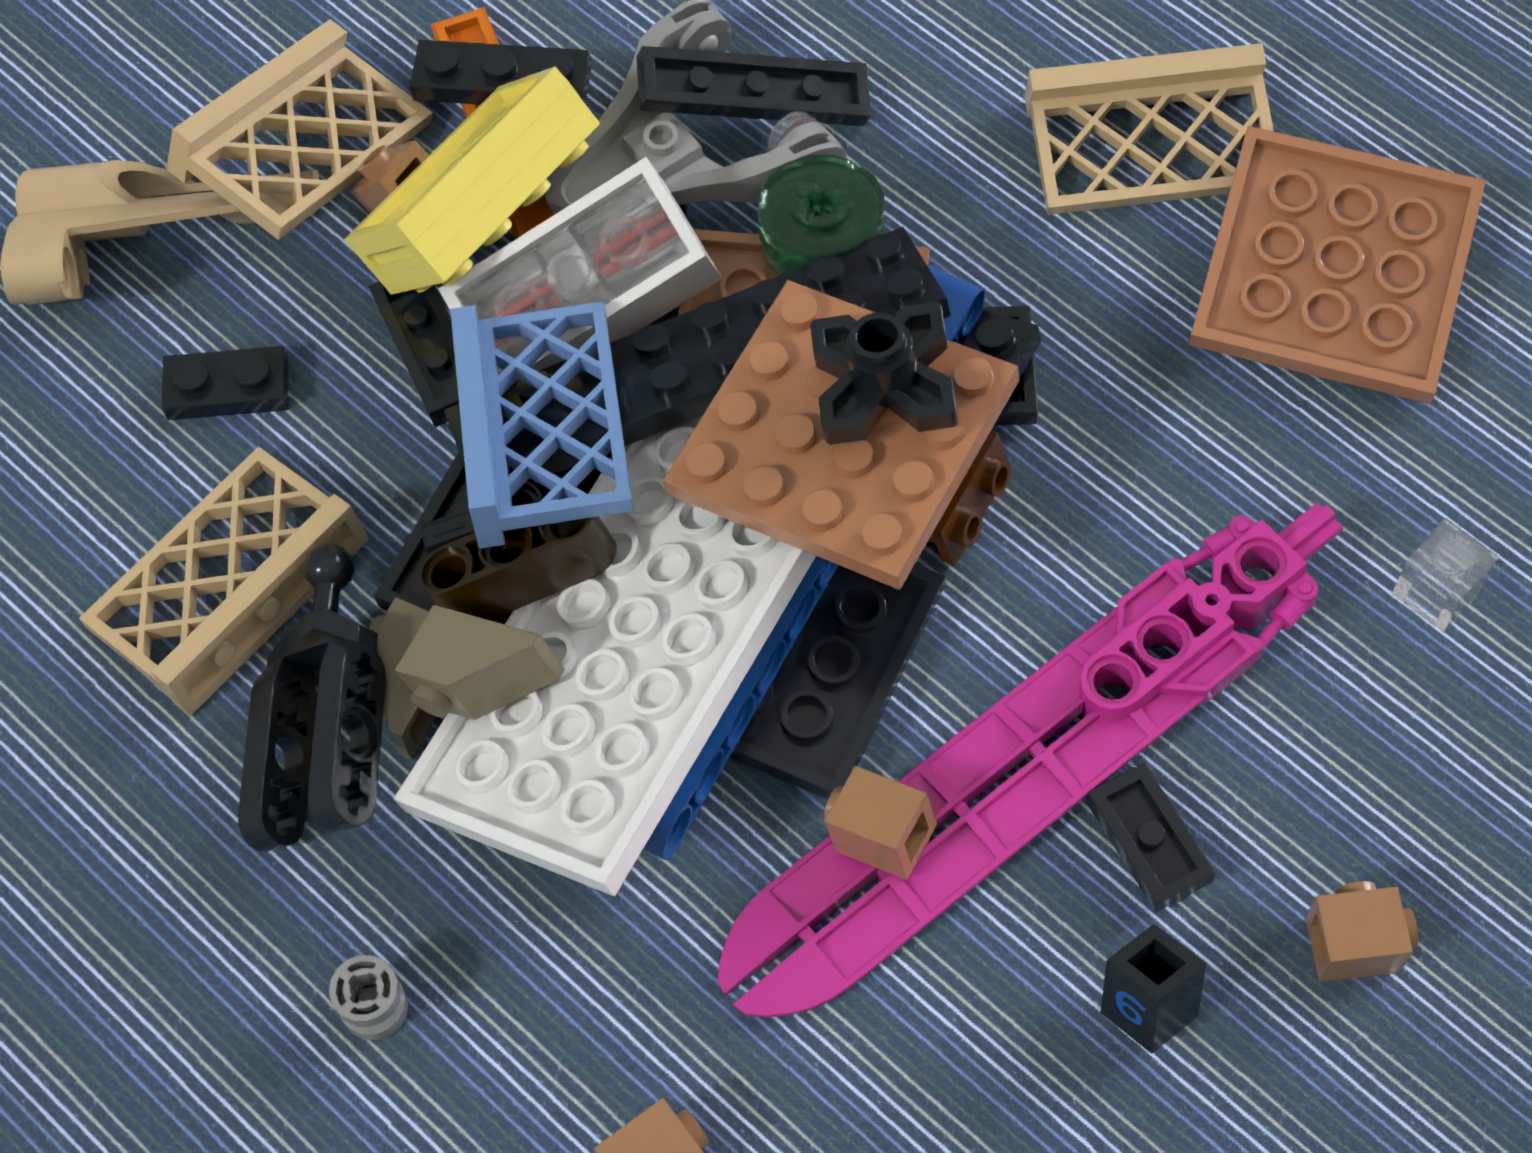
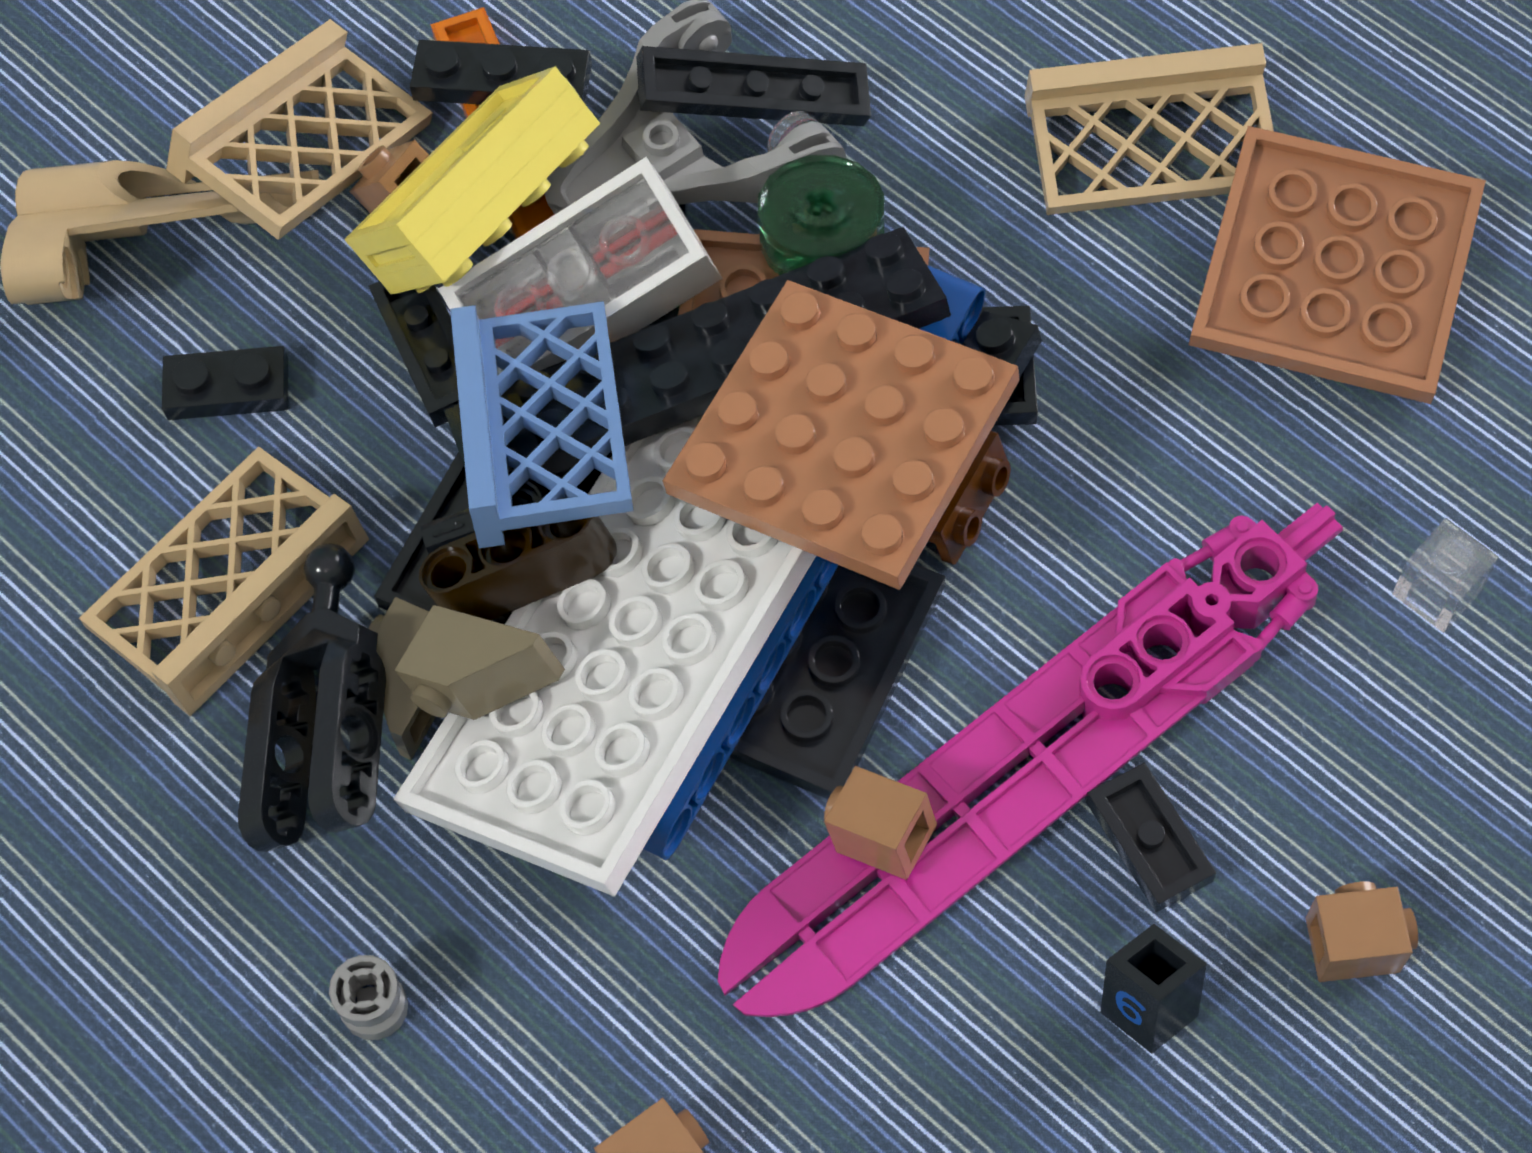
(881, 367): black plant -> none

